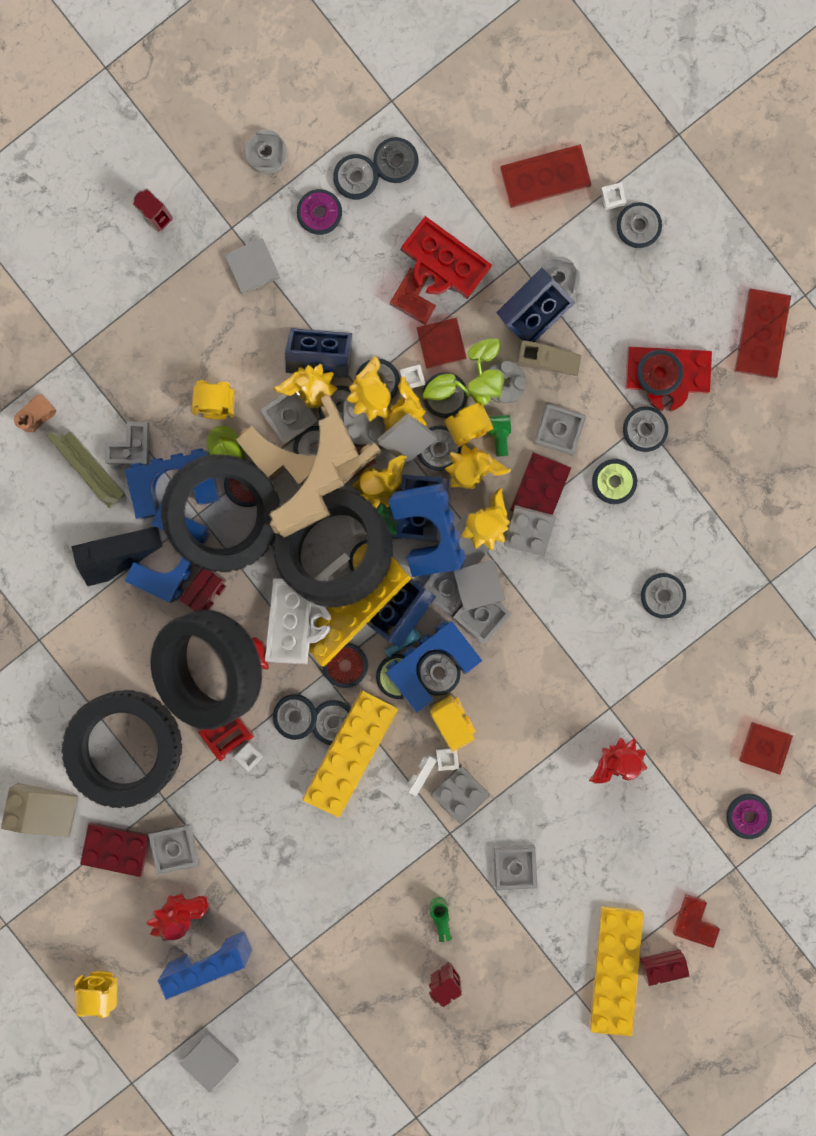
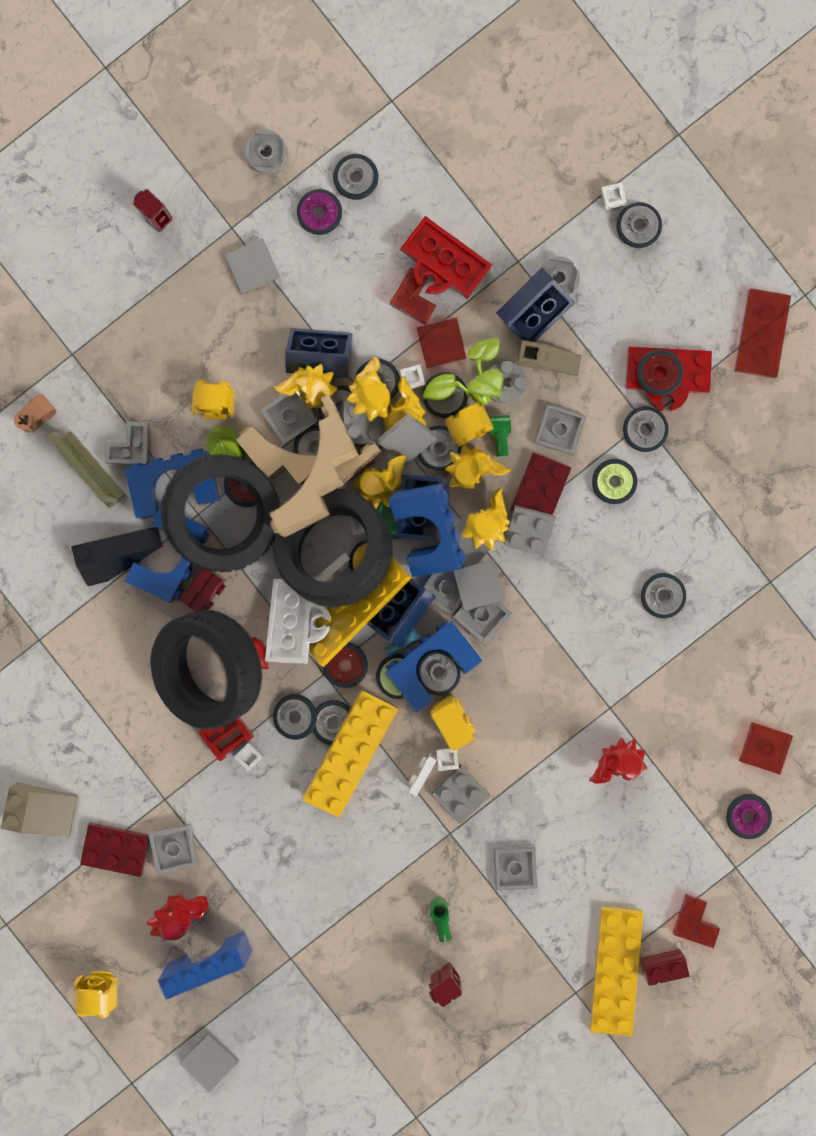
(84, 773): black tyre -> none
(402, 148): dark grey wheel -> none
(545, 176): clear red tile -> none

